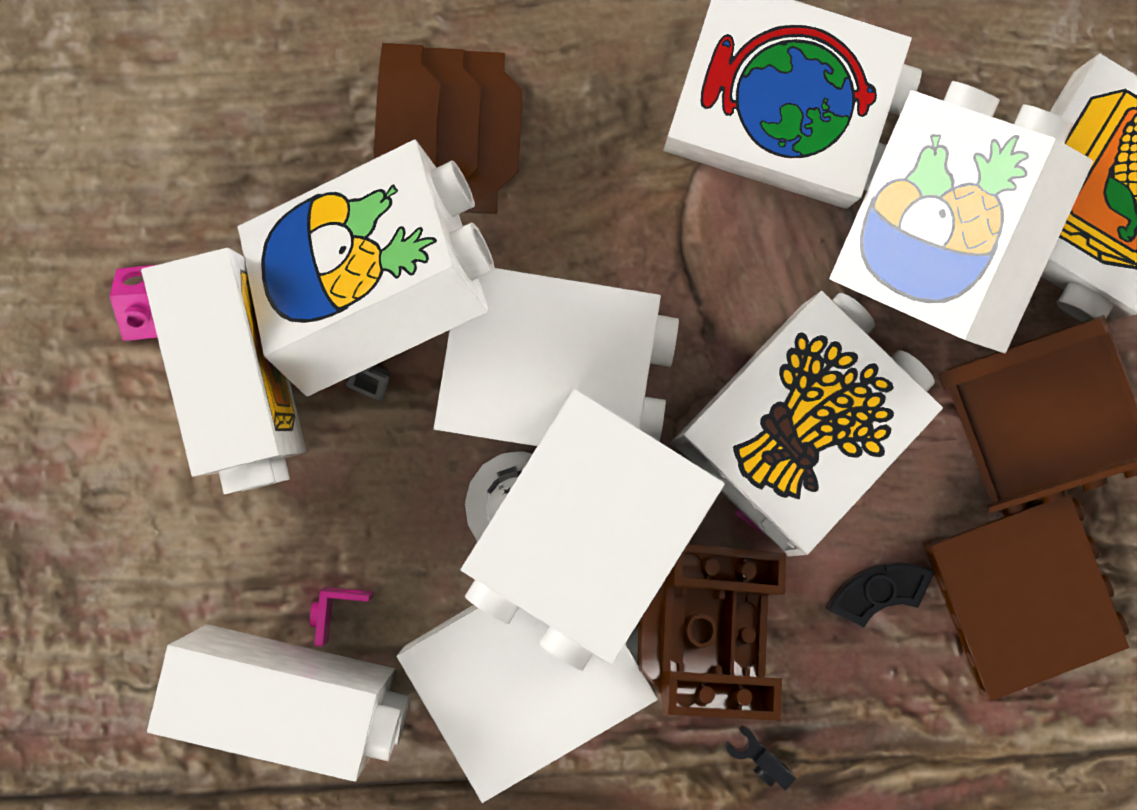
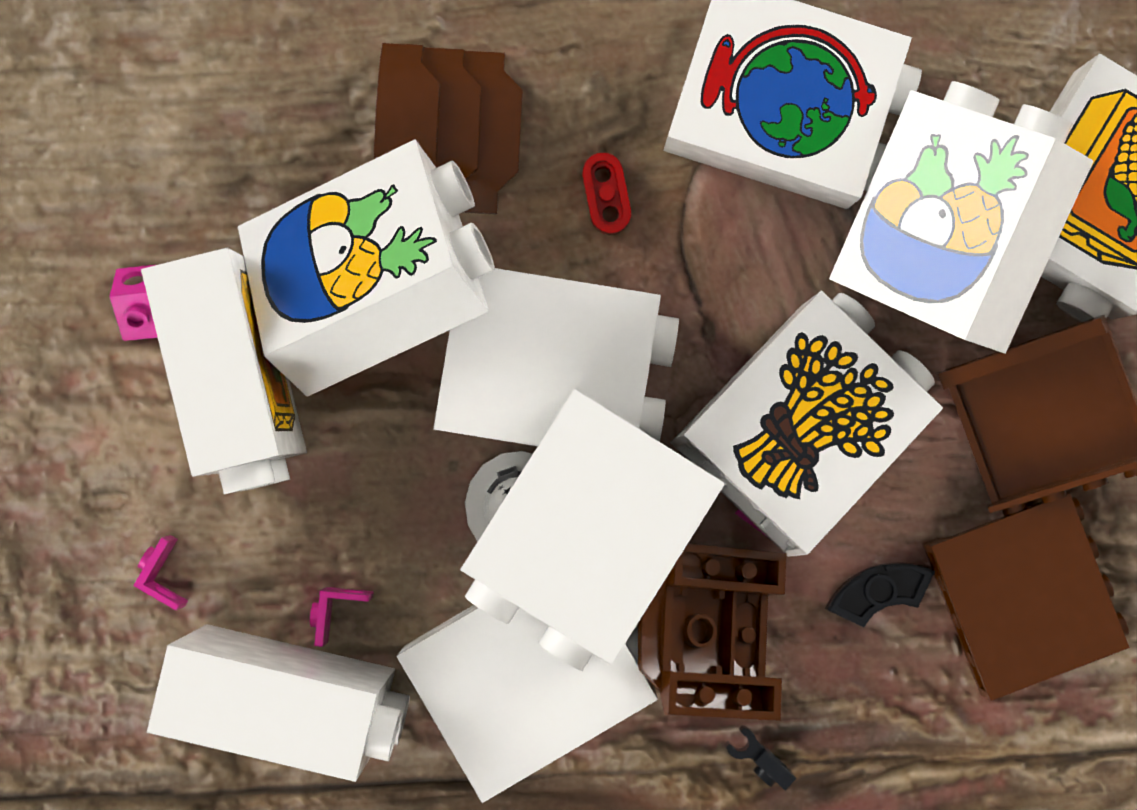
(151, 564): none -> dark pink bracket
(371, 381): dark grey slope -> none
(606, 194): none -> red plate

